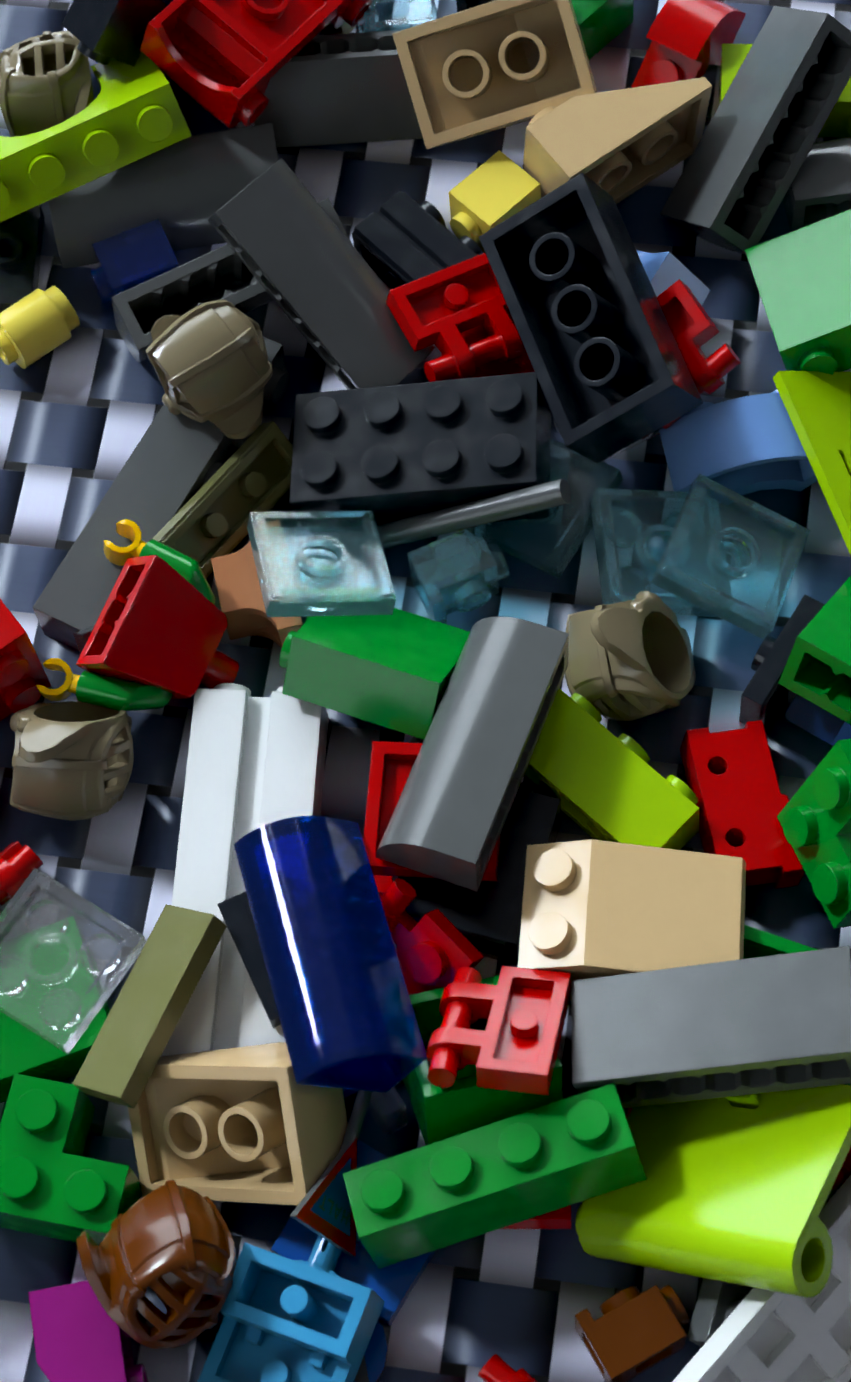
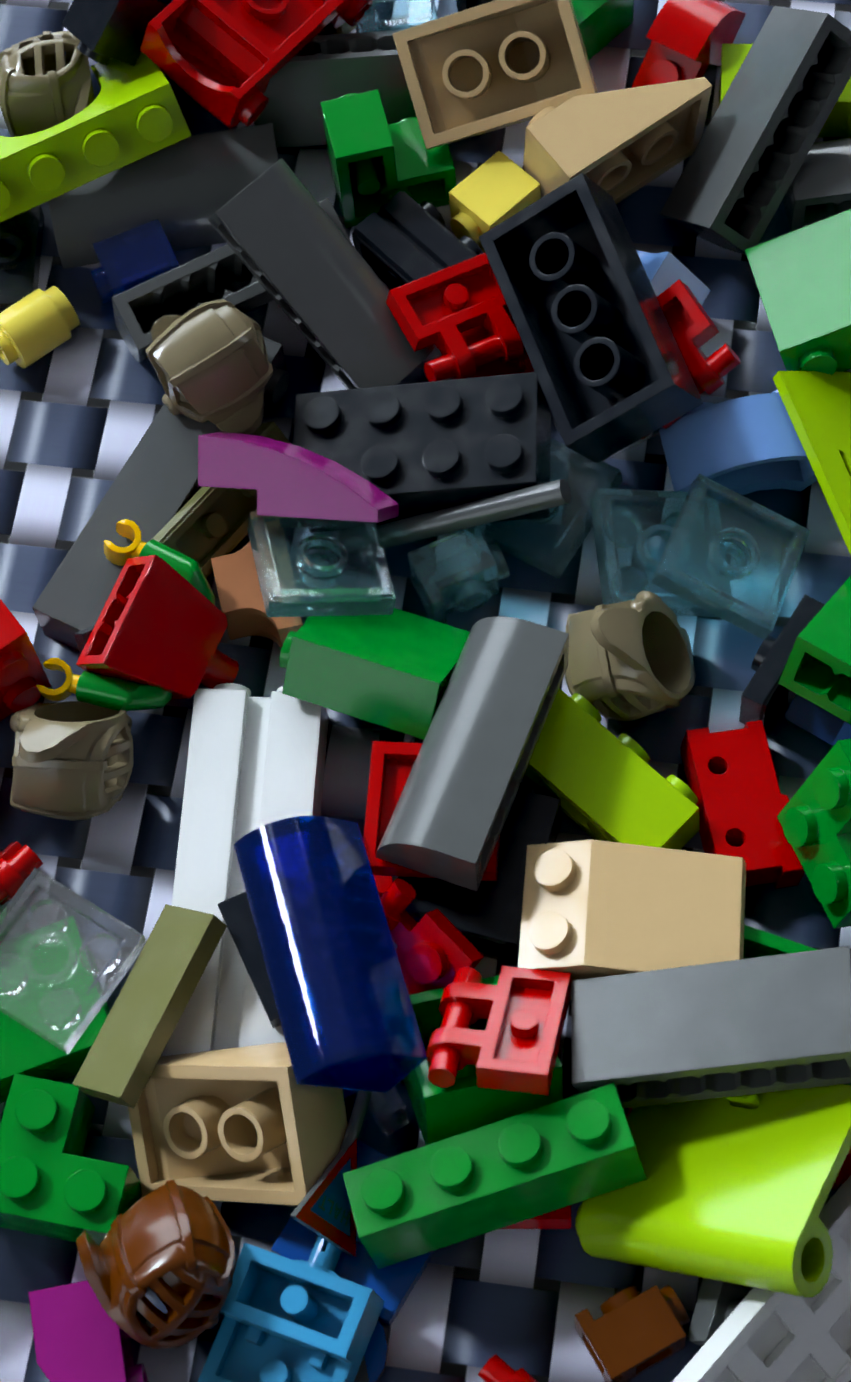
(290, 479): none -> magenta slope
(379, 159): none -> green brick

